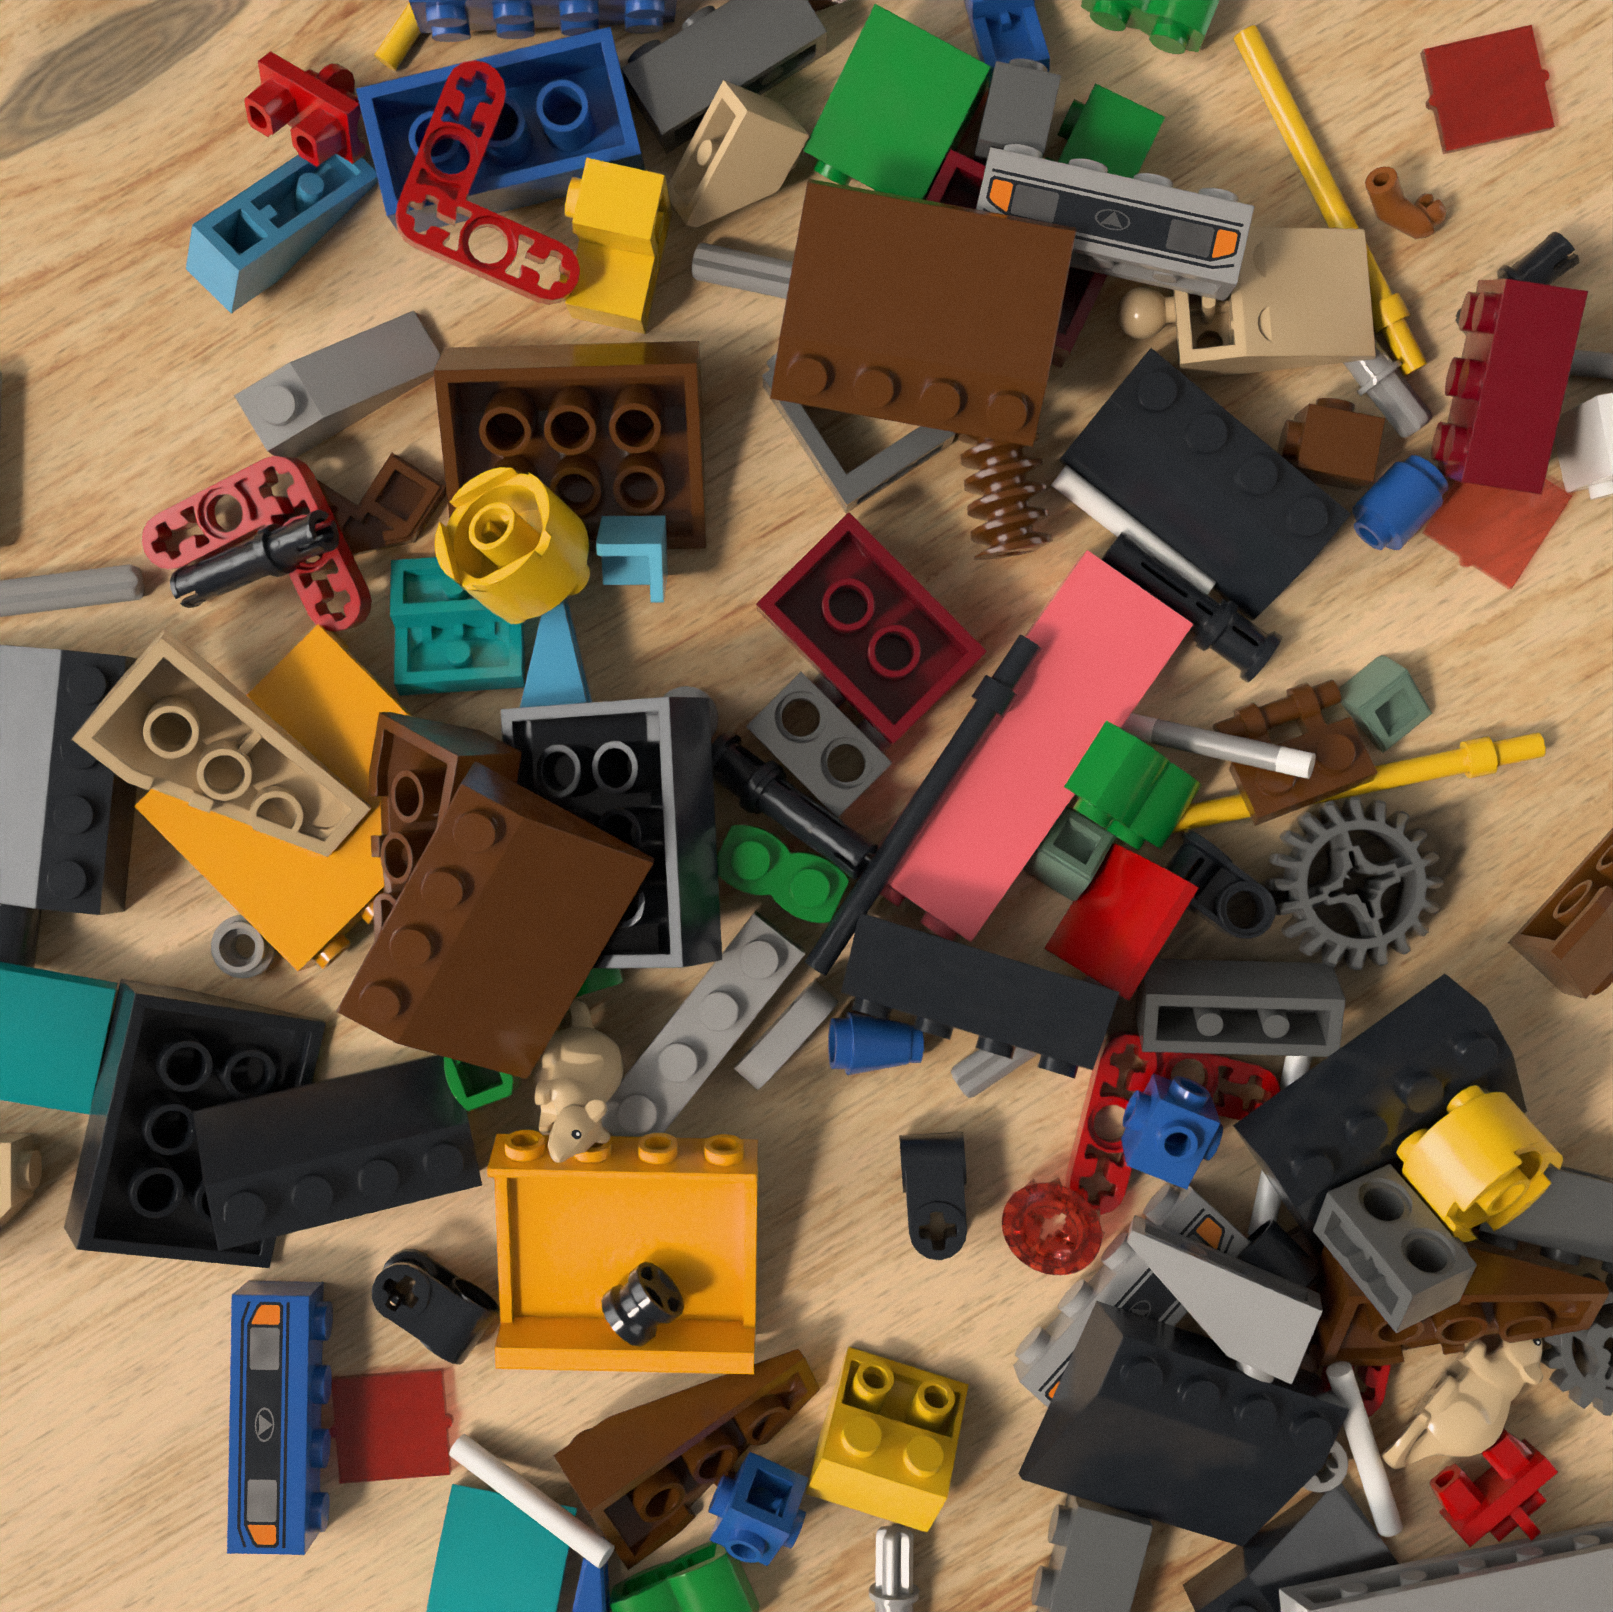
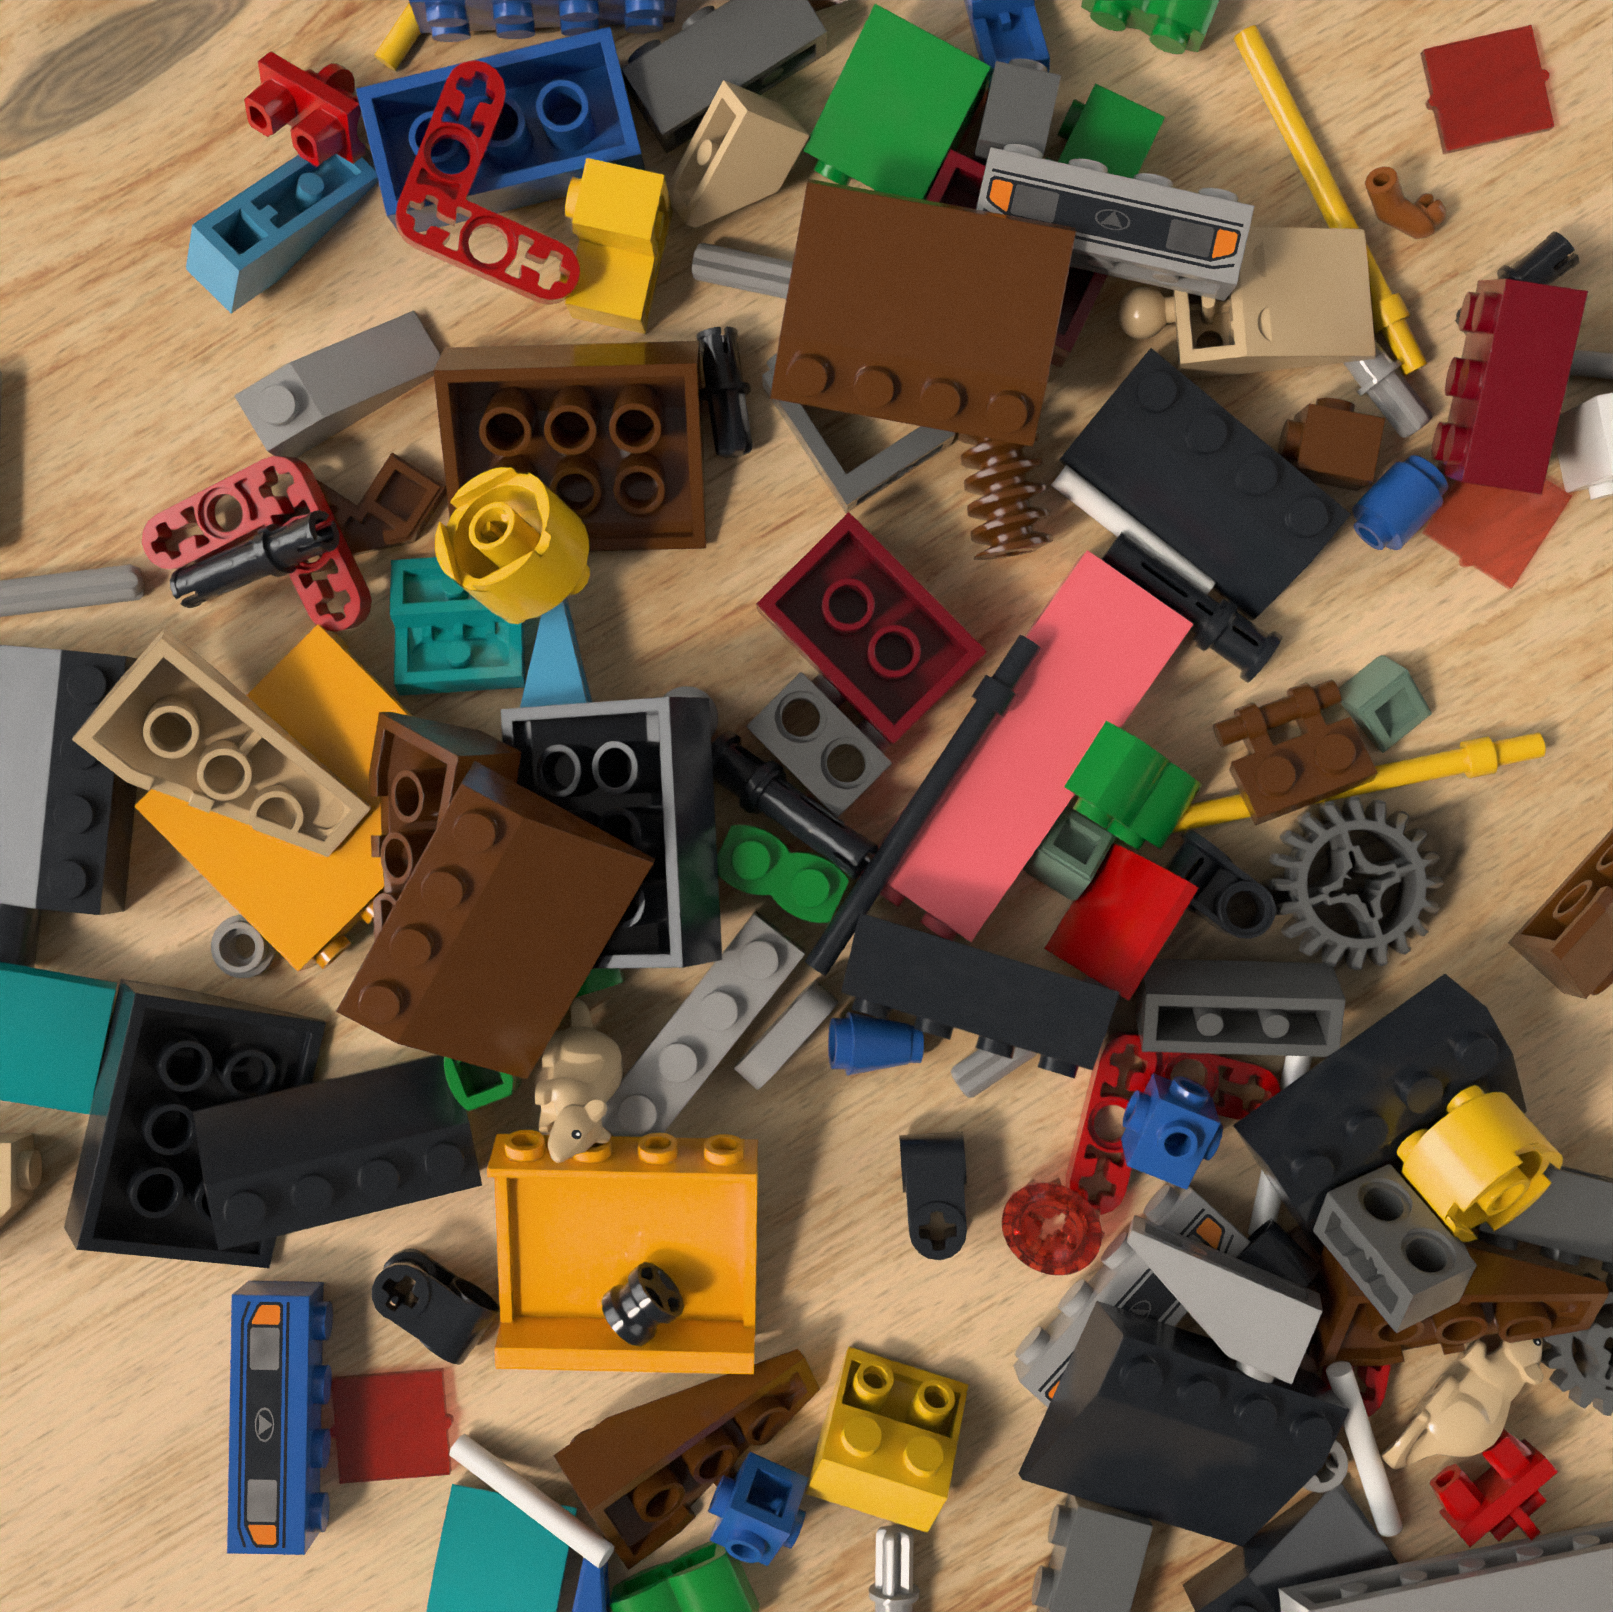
(634, 552): medium azure panel -> none
(725, 391): none -> black axle
(1221, 745): light grey bar -> none

